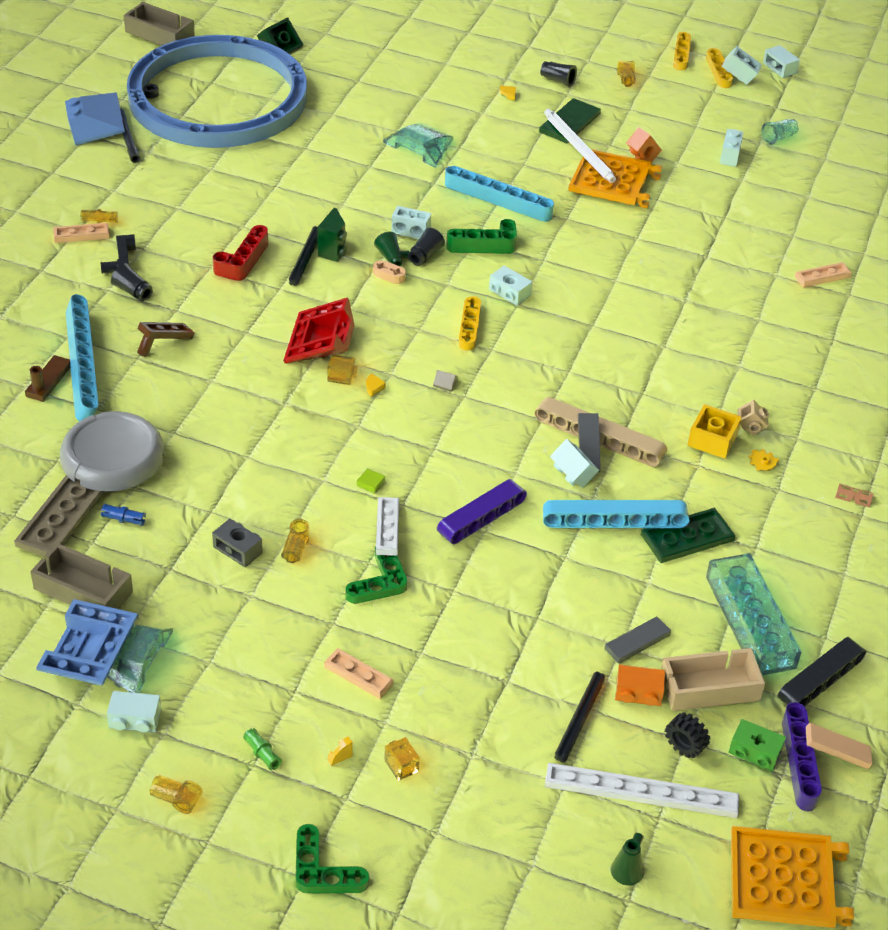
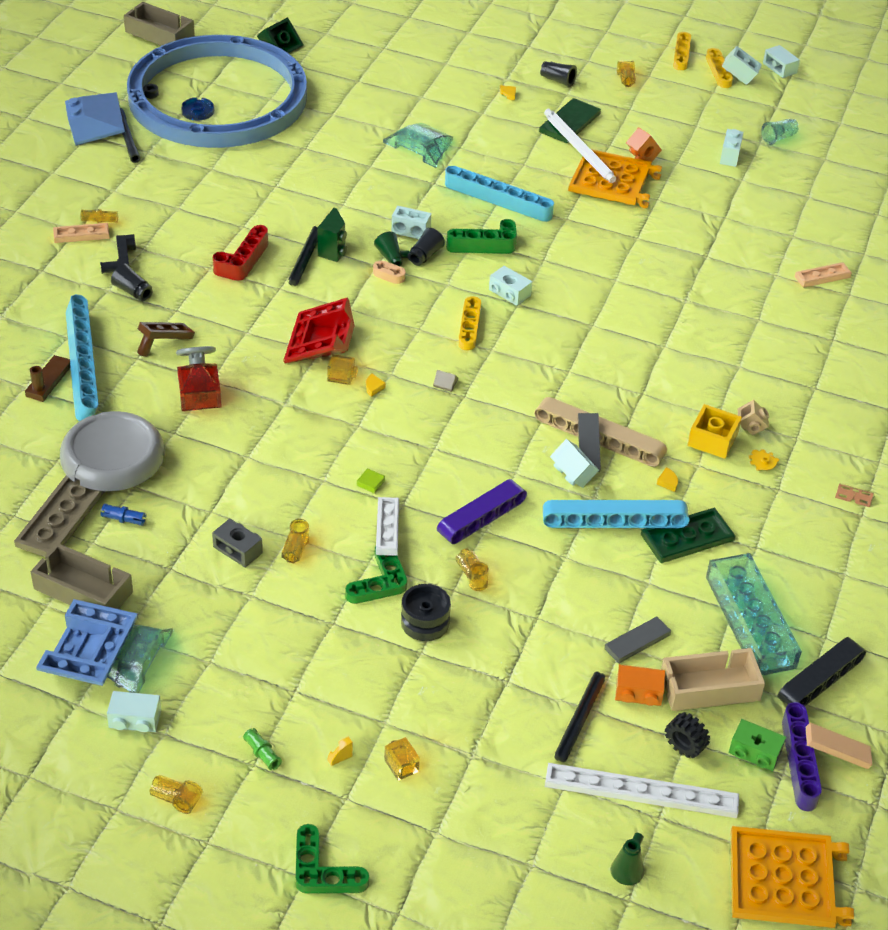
(197, 109): none -> clear blue tile
(199, 380): none -> clear red piece
(358, 673): light nougat tile -> none
(425, 612): none -> black wheel
(476, 571): none -> clear yellow piece
(668, 480): none -> yellow tile

